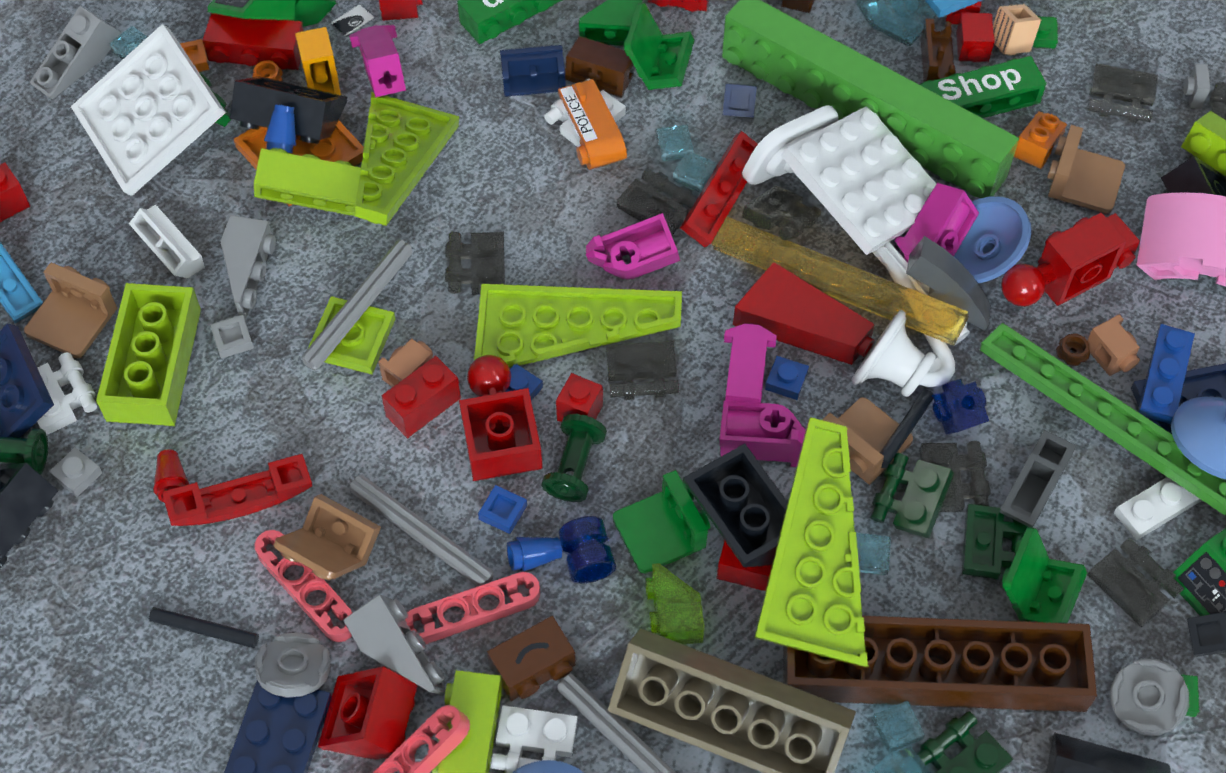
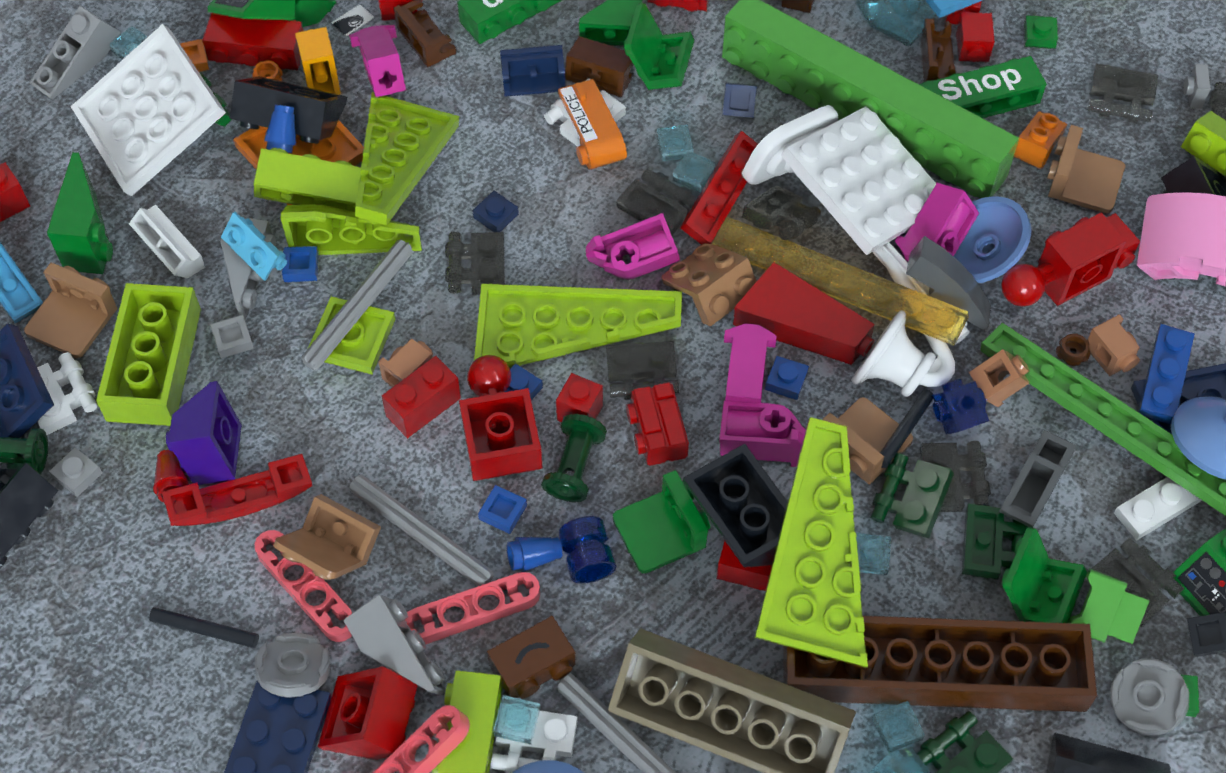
(77, 223): none -> green slope
(206, 436): none -> dark purple slope
(251, 247): none -> medium azure hinge
(301, 264): none -> blue plate
(341, 232): none -> lime wedge
(423, 33): none -> reddish brown hinge
(495, 212): none -> dark blue plate
(516, 719): none -> clear light blue plate
(659, 424): none -> red brick
(677, 607): clear neon green slope -> none
(713, 279): none -> medium nougat bracket
(991, 373): none -> nougat brick
(1015, 29): light nougat brick -> none
(1110, 608): none -> bright green piece

